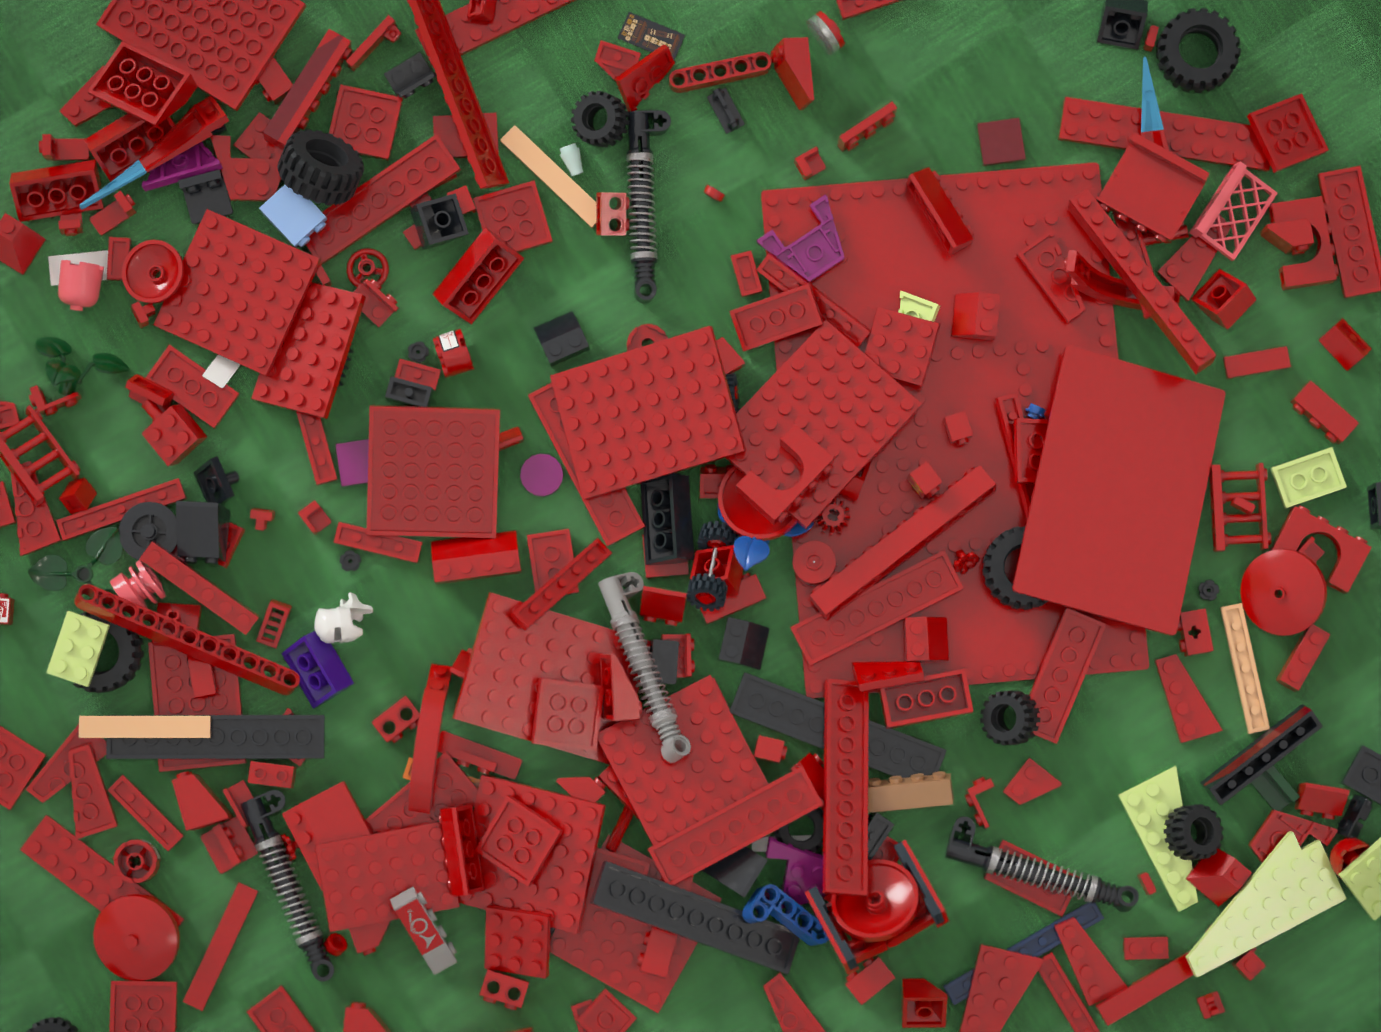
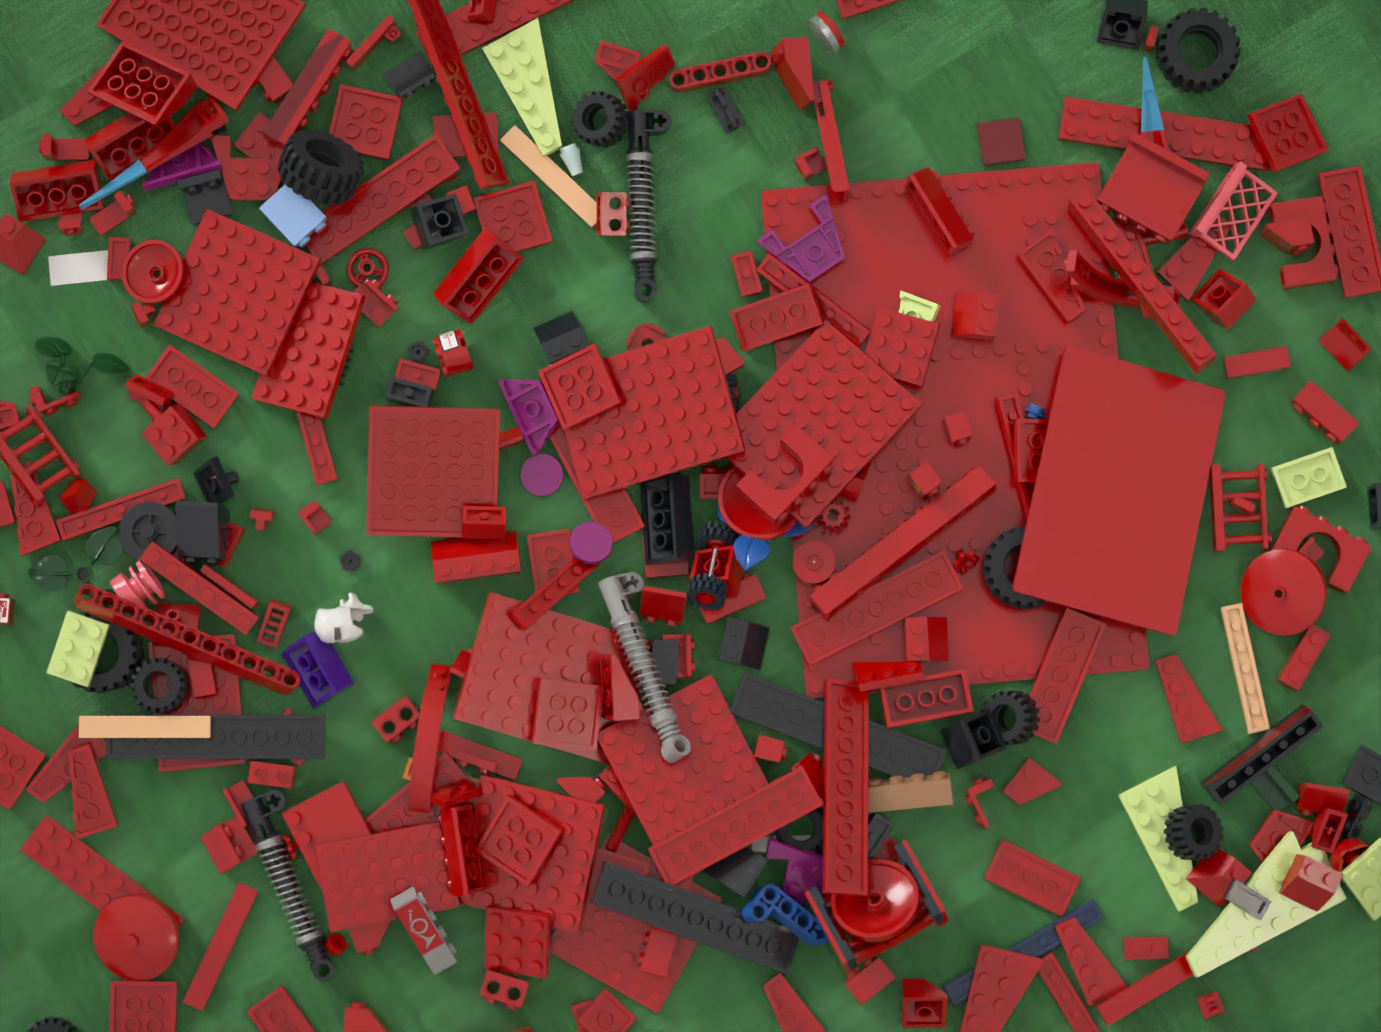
(79, 284): coral cylinder -> none
(140, 873): red brick -> none
(144, 674): none -> black tyre
(145, 812): red plate -> none
(198, 803): red slope -> none
(221, 370): white sticker -> none
(229, 586): none -> red tile
(353, 462): magenta tile -> none
(385, 545): red plate -> none
(454, 794): none -> red plate
(483, 522): none -> red panel
(524, 75): none -> yellowish green wing
(531, 410): none -> magenta wing
(579, 386): none -> red plate
(590, 542): none -> magenta tile
(649, 34): black sticker -> none
(713, 193): red tile -> none
(830, 138): none -> red piece
(867, 127): red plate -> none
(973, 739): none -> black slope
(1017, 867): black piece -> none
(1146, 883): red tile -> none
(1198, 621): red brick -> none
(1203, 590): black plate -> none
(1247, 899): none -> tile
(1248, 965): red brick -> none
(1310, 882): none -> red slope
(1328, 829): none -> red slope

